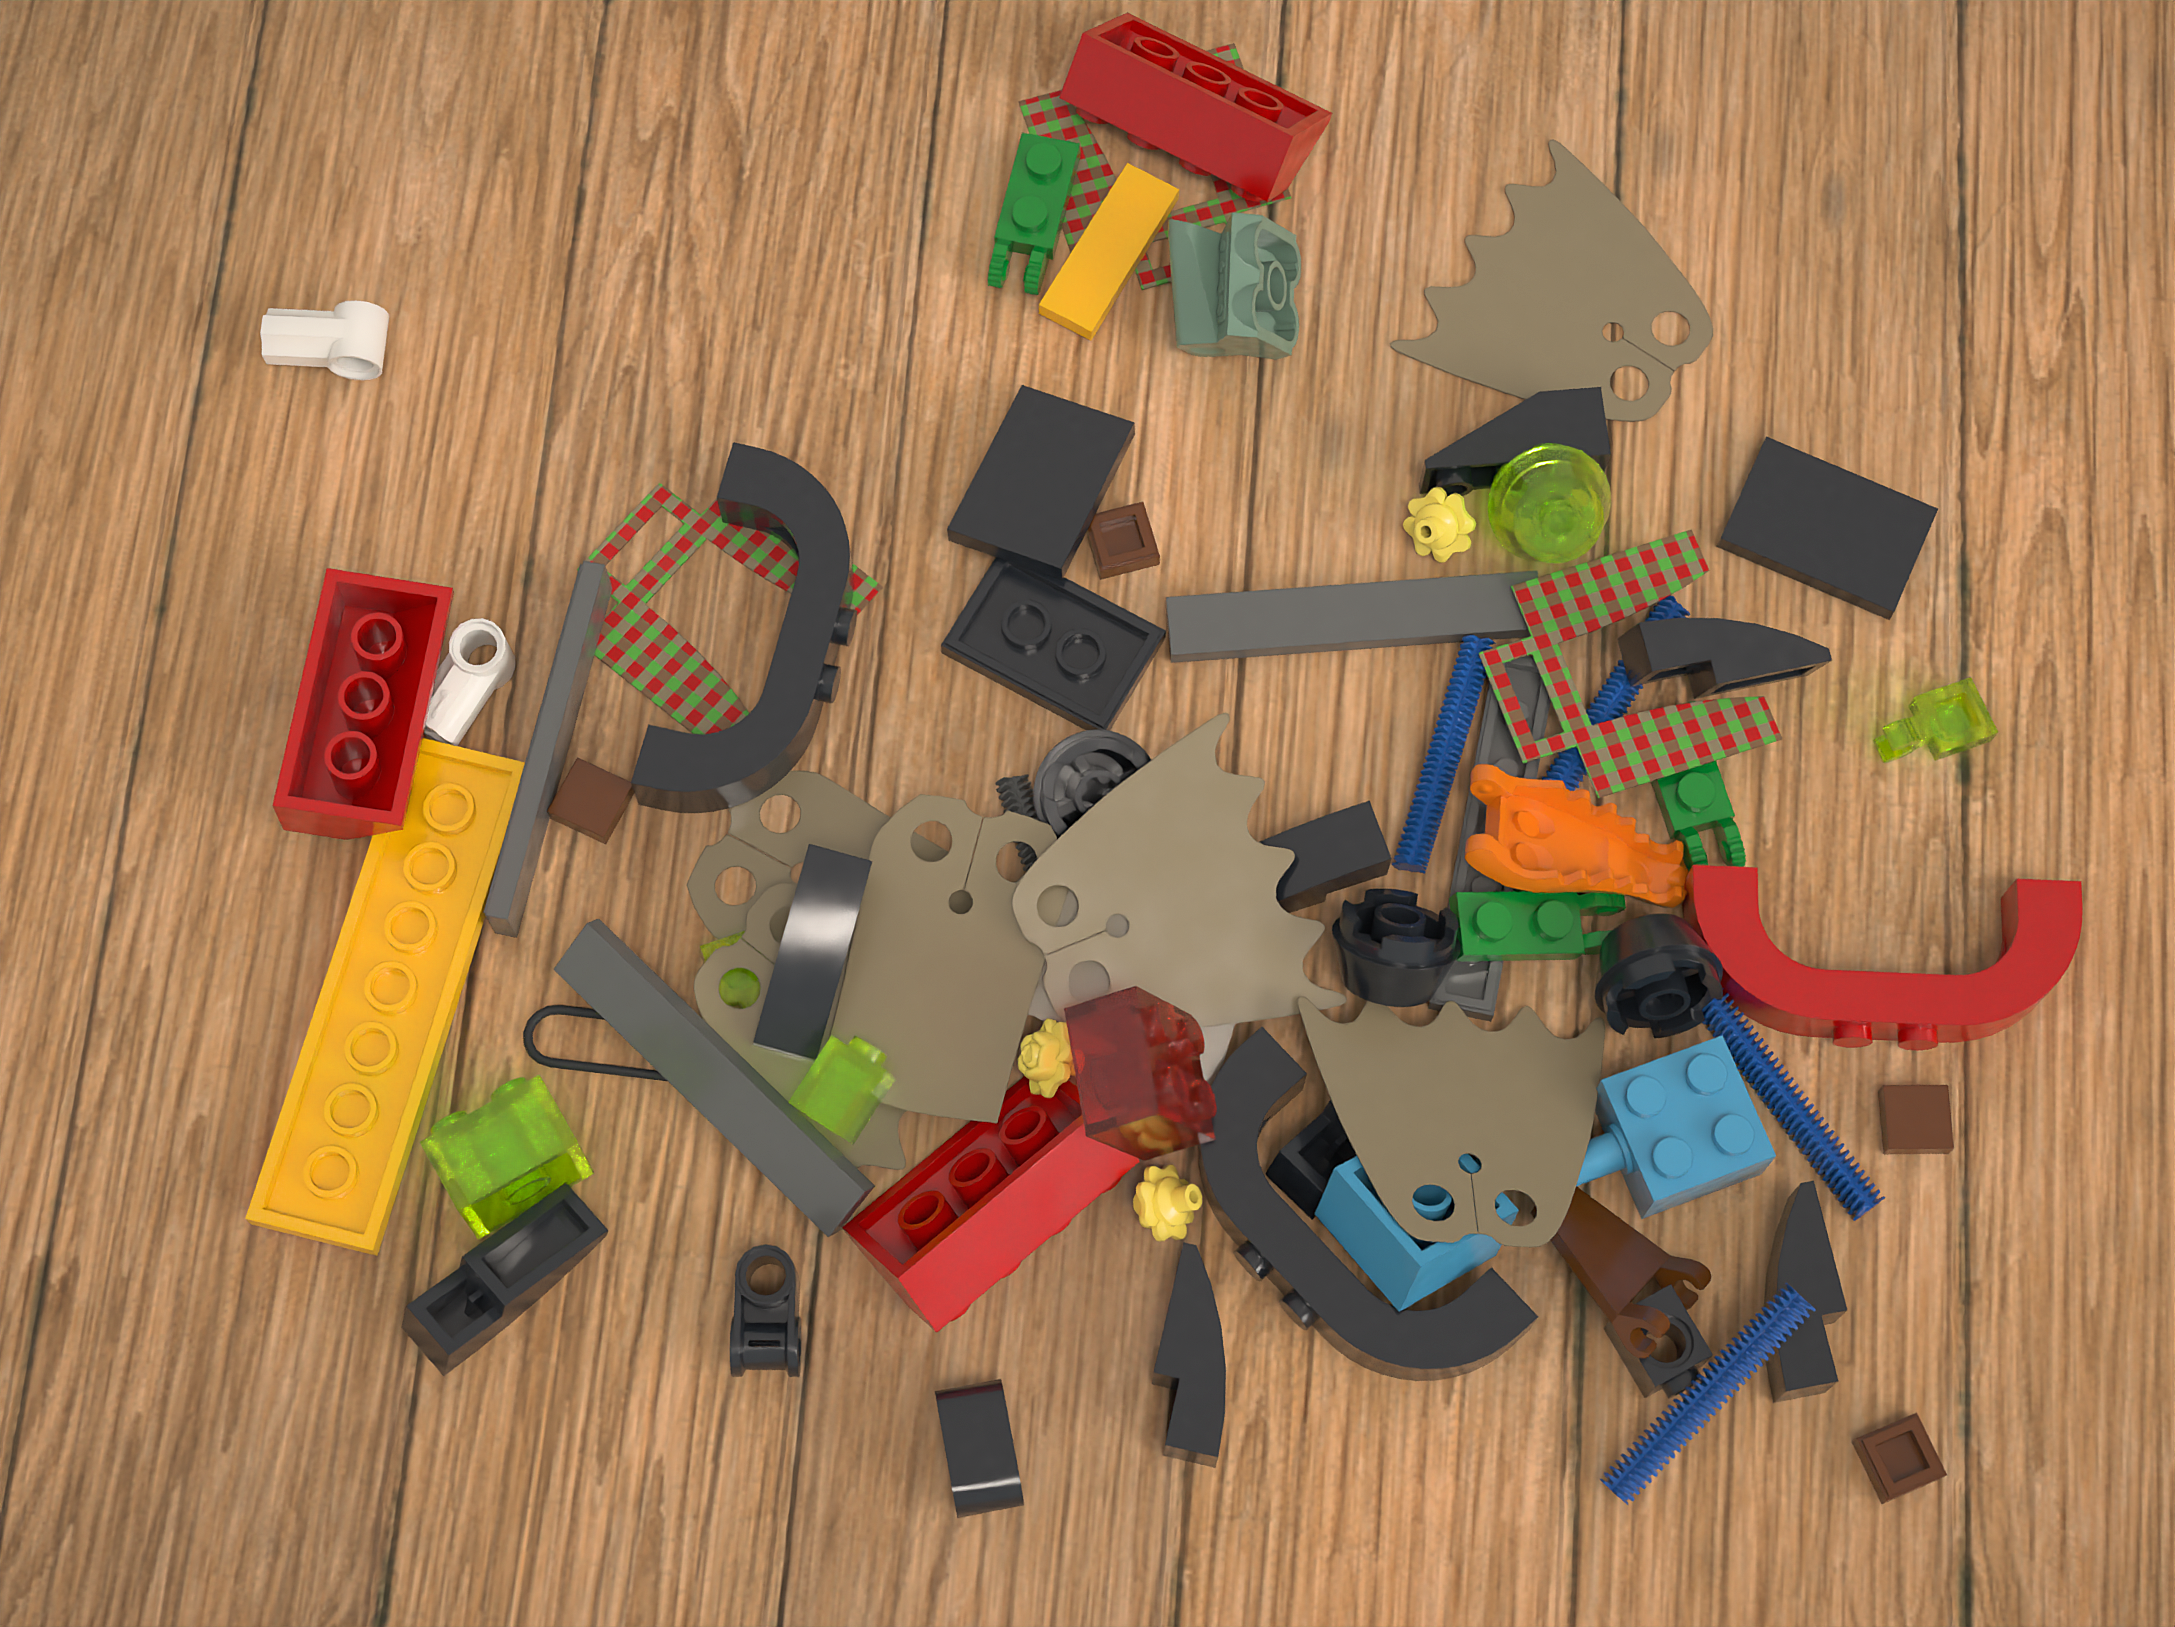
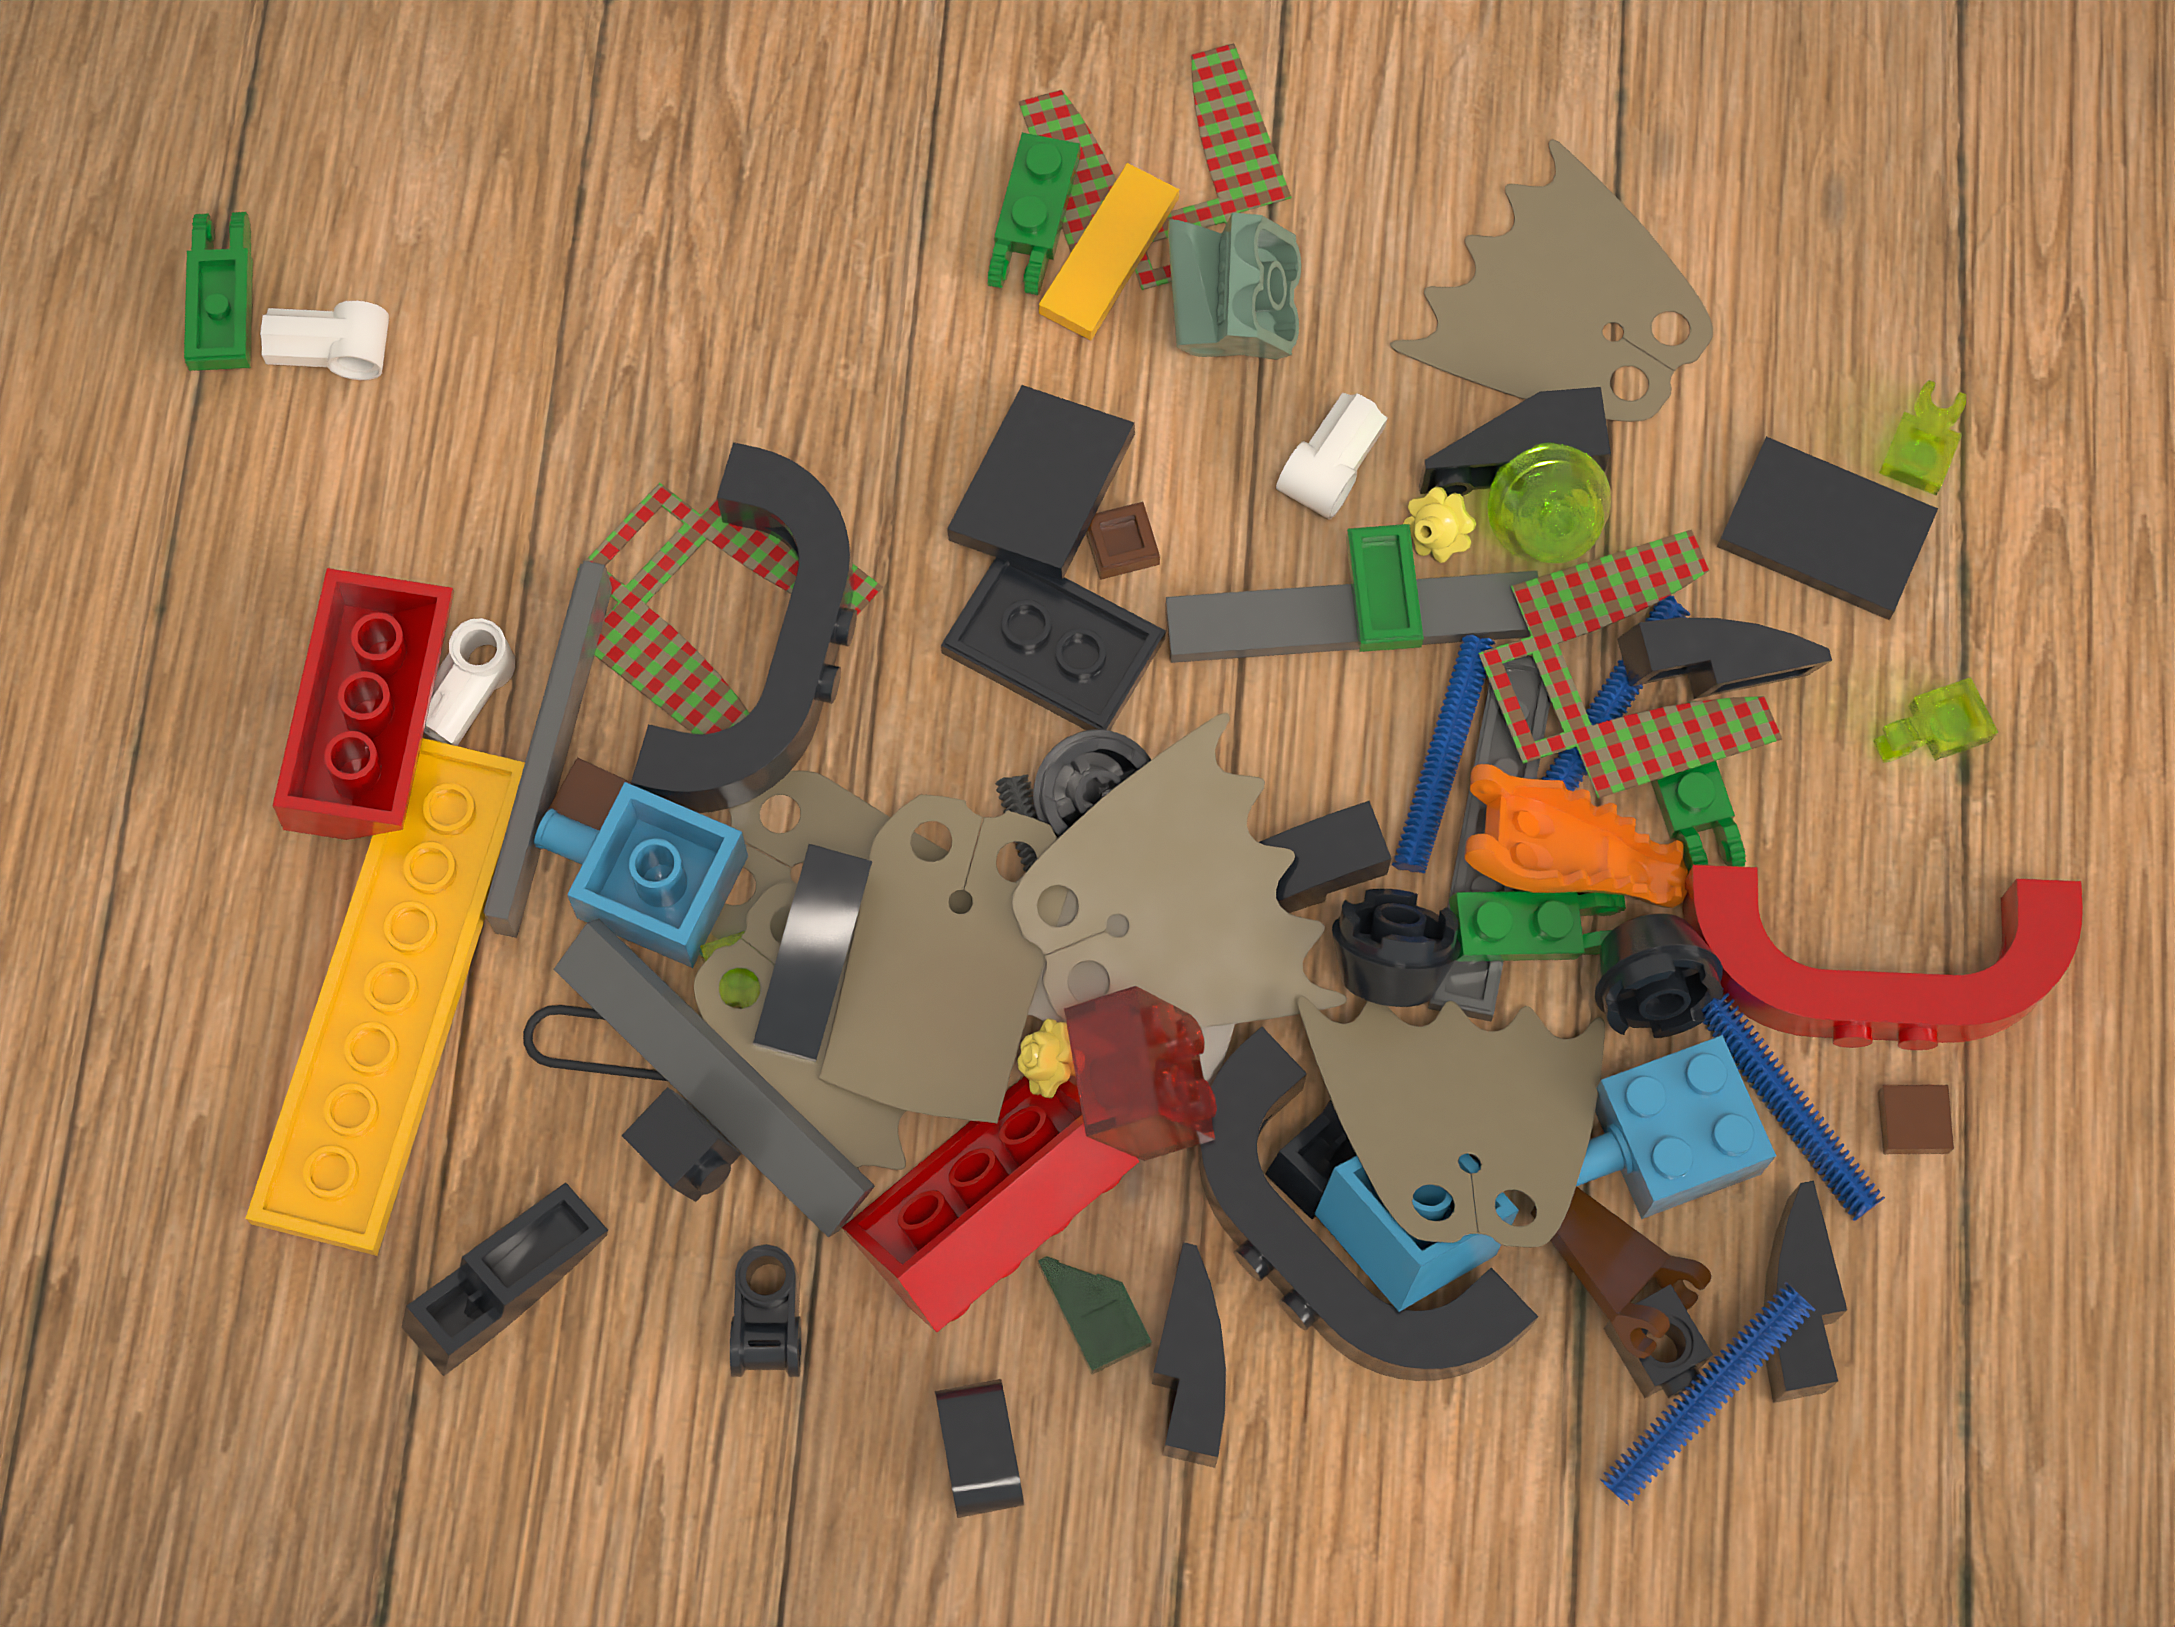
(218, 297): none -> green hinge
(505, 1154): clear neon green brick -> none
(650, 870): none -> dark azure brick
(682, 1145): none -> black brick
(844, 1087): clear neon green brick -> none
(1096, 1314): none -> clear green tile
(1166, 1202): light yellow plant -> none
(1193, 106): red slope -> none
(1326, 467): none -> white piece
(1384, 588): none -> green tile
(1899, 1458): reddish brown tile -> none
(1923, 443): none -> clear neon green plate

